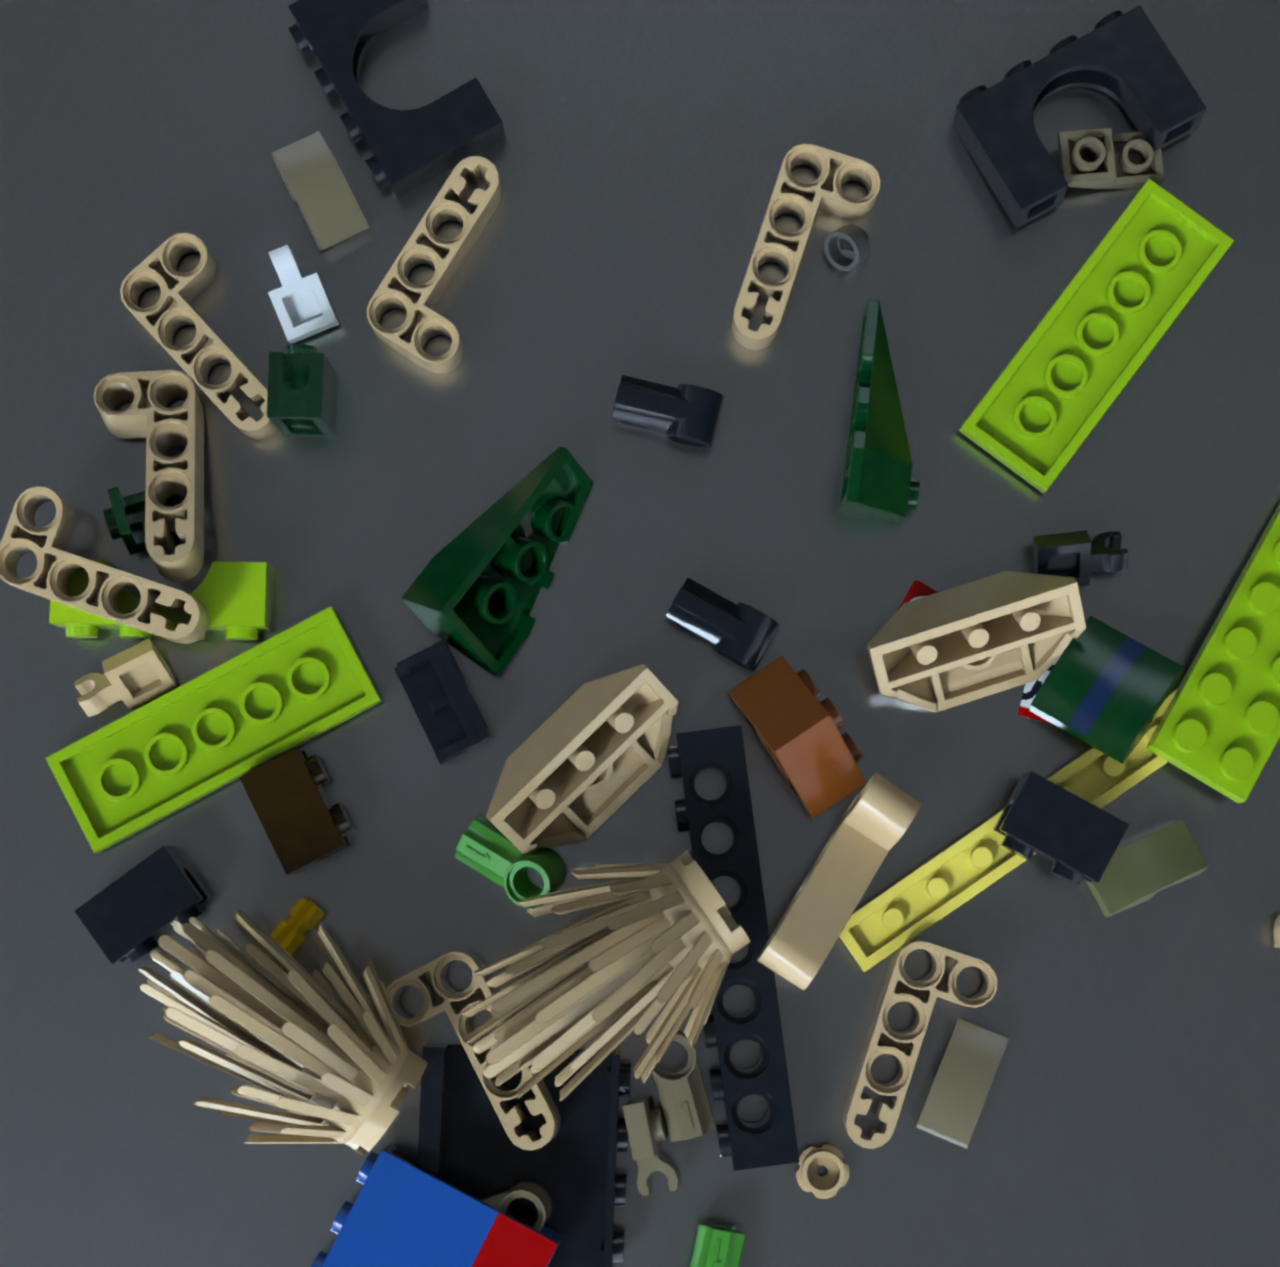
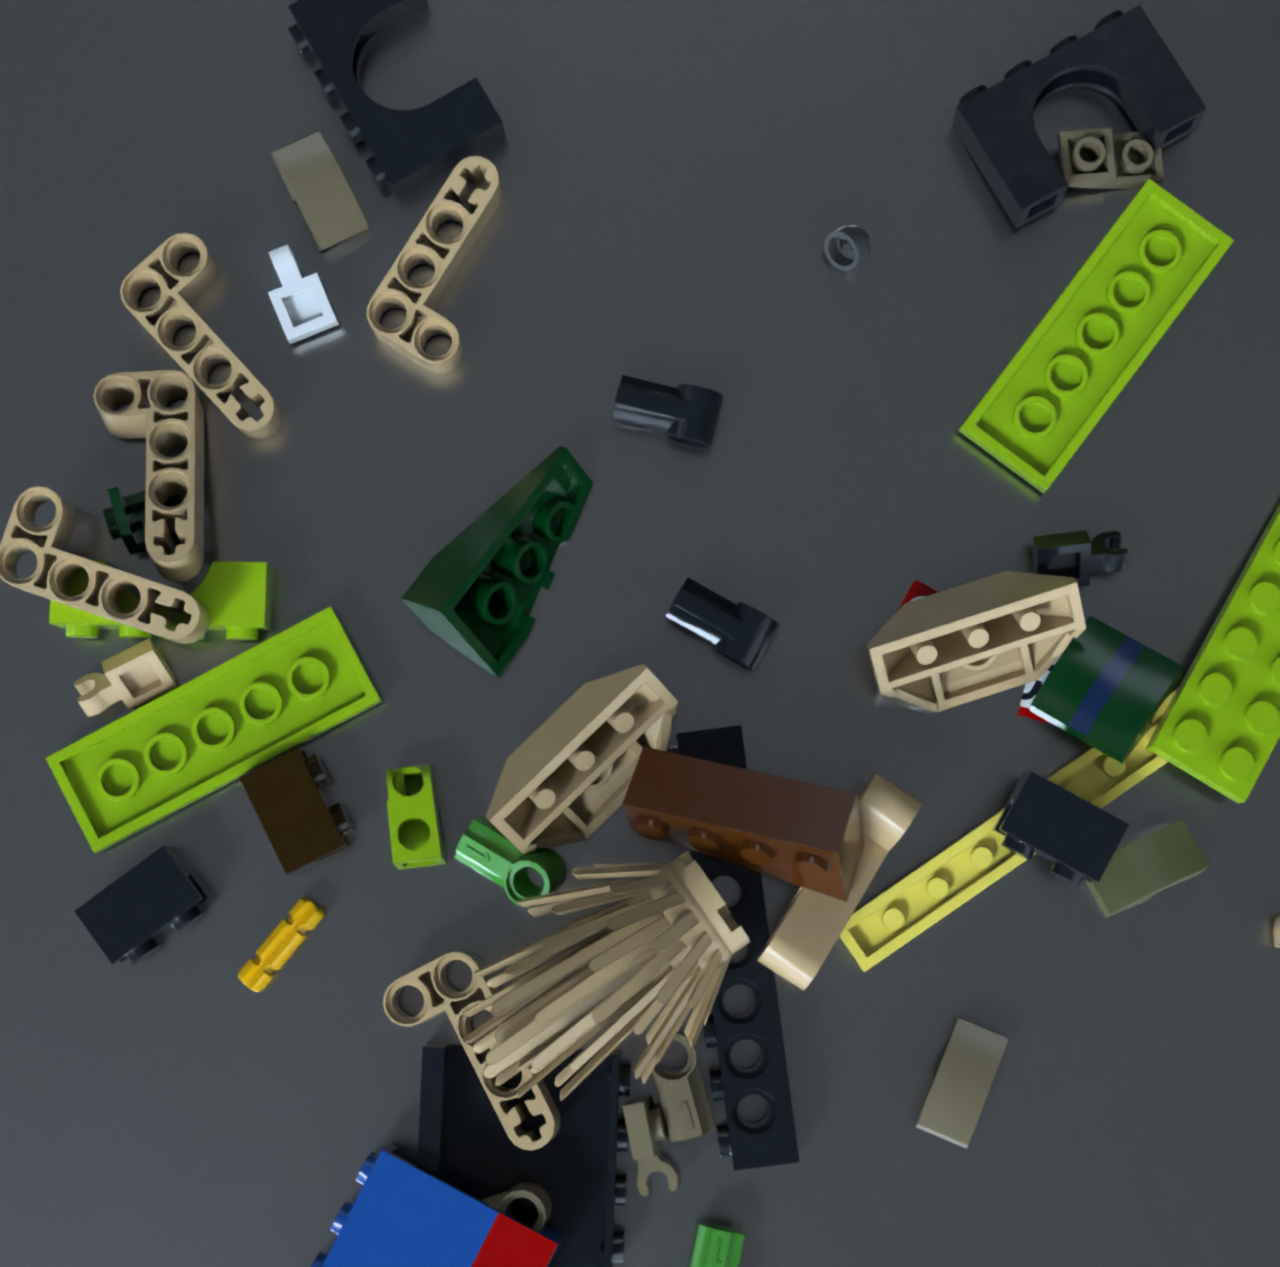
(302, 392): clear green brick -> none
(319, 1056): tan plant -> none
(414, 817): none -> lime leg
(443, 702): black hinge -> none
(749, 819): none -> reddish brown wedge
(788, 248): tan beam -> none
(801, 735): dark orange brick -> none
(837, 1171): tan plate -> none
(877, 453): dark green wedge -> none
(906, 1044): tan beam -> none

